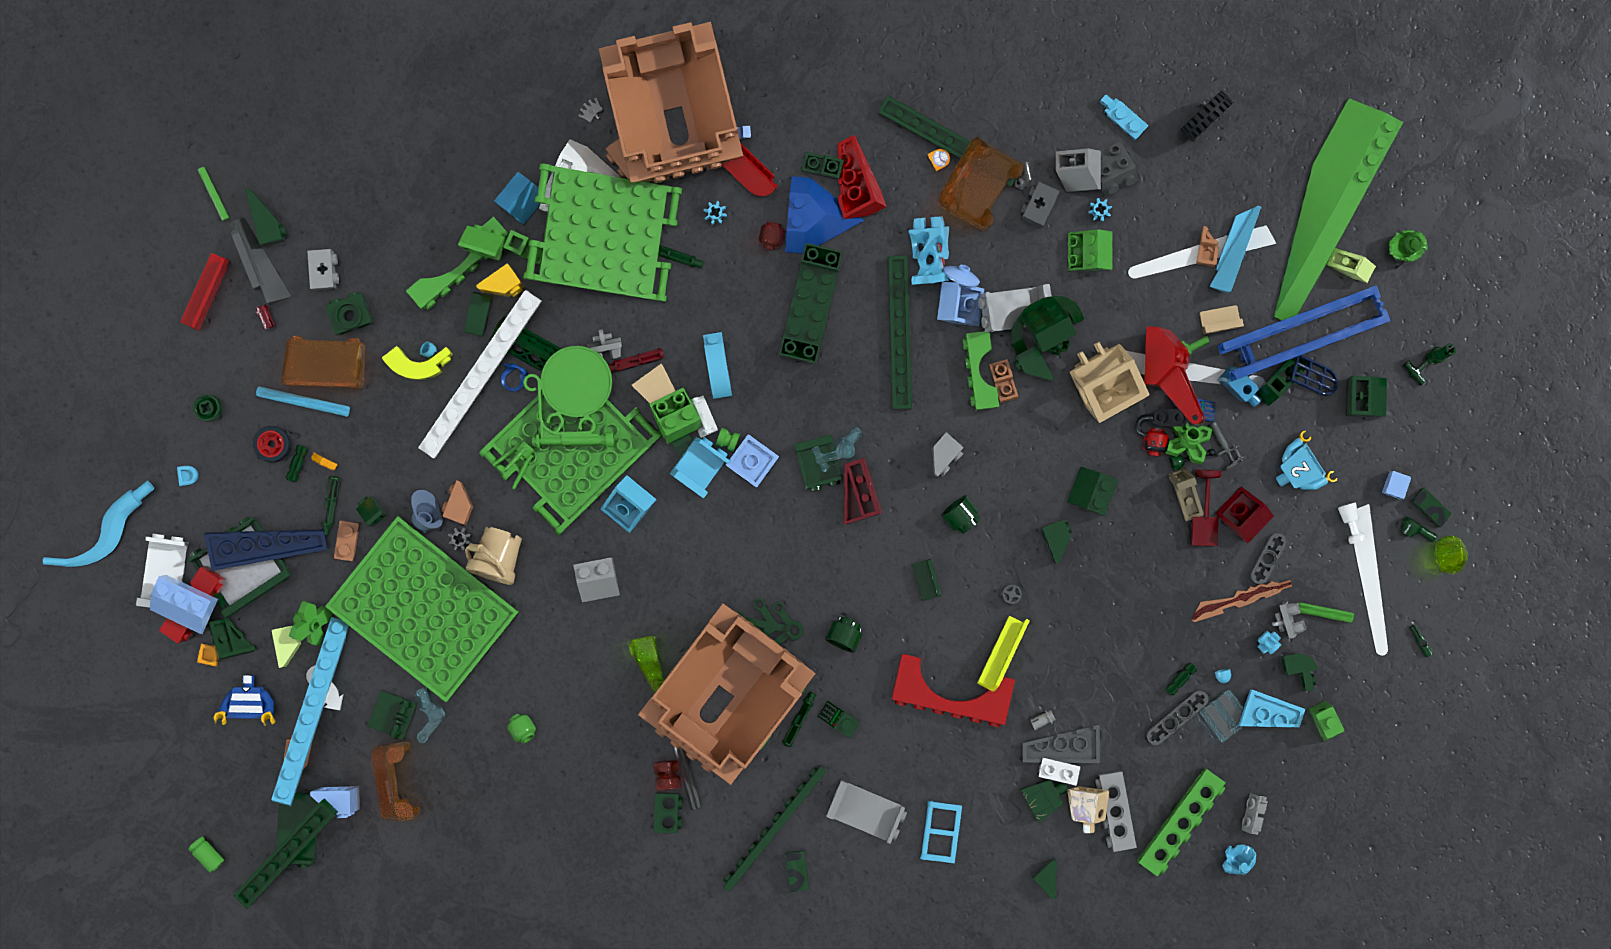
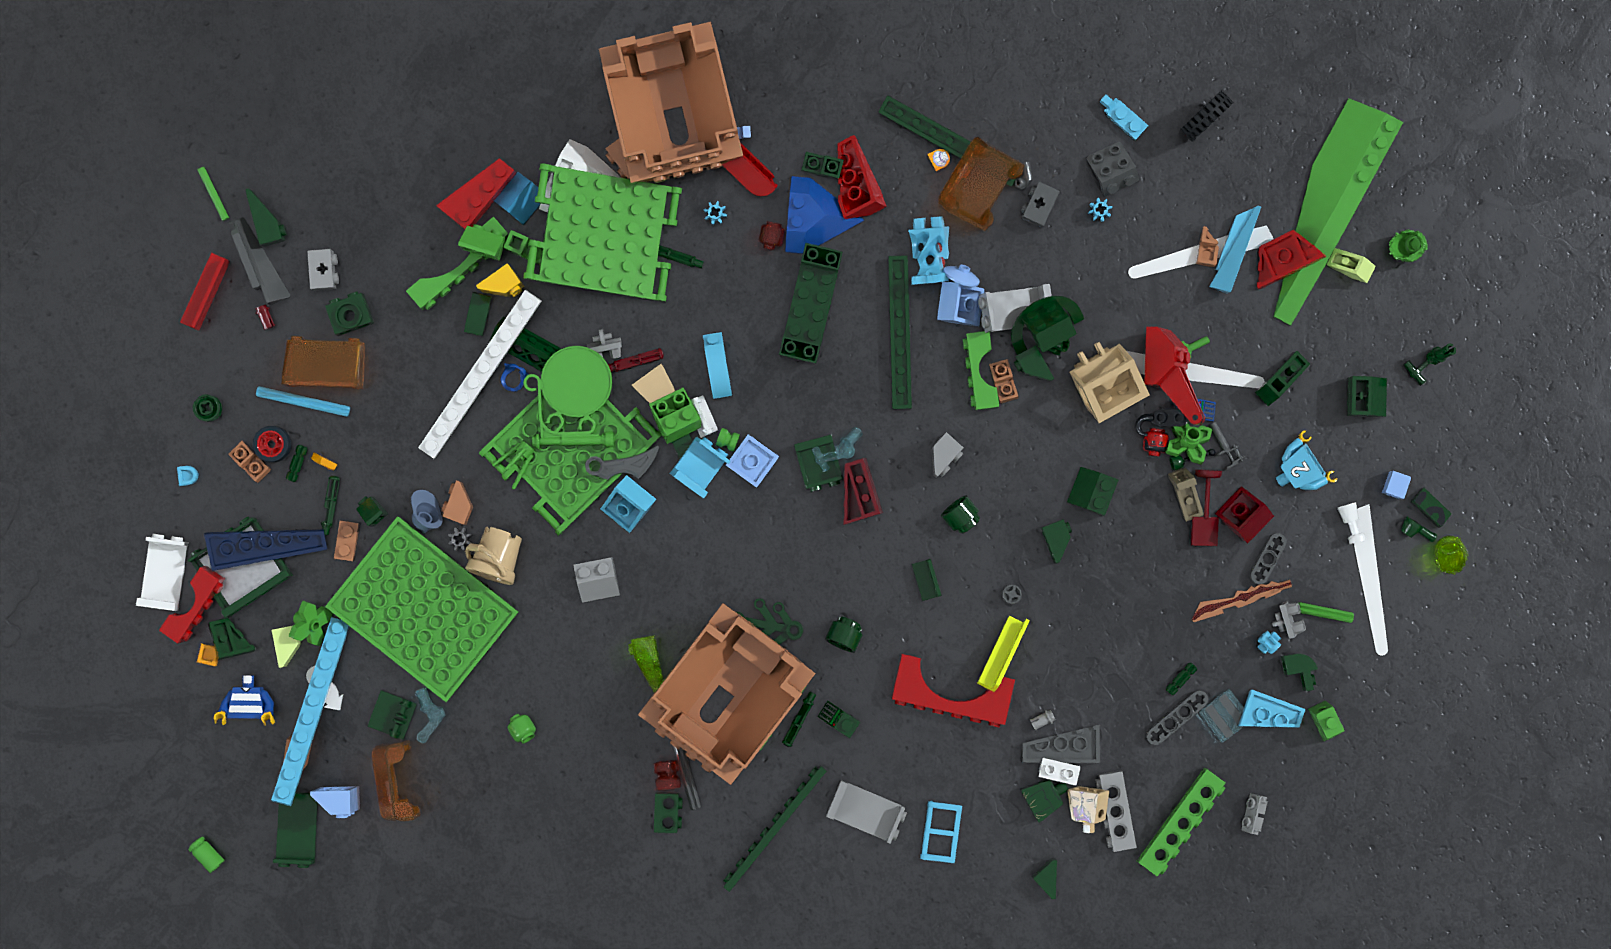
(111, 528): medium azure animal -> none
(182, 603): light blue slope -> none
(249, 461): none -> nougat slope
(285, 853): dark green plate -> none
(417, 371): neon yellow arch -> none
(428, 349): medium azure hinge -> none
(477, 195): none -> red wedge
(592, 111): light grey piece -> none
(634, 465): none -> dark grey piece
(797, 871): slope -> none
(1079, 169): light grey slope -> none
(1090, 250): bright green slope -> none
(1220, 320): tan panel -> none
(1223, 675): medium azure hinge -> none
(1236, 387): dark azure torso -> none
(1239, 859): medium azure hair -> none
(1243, 342): blue piece -> none
(1284, 257): none -> red wing
(1309, 369): dark blue window -> none
(1426, 649): dark green pin -> none

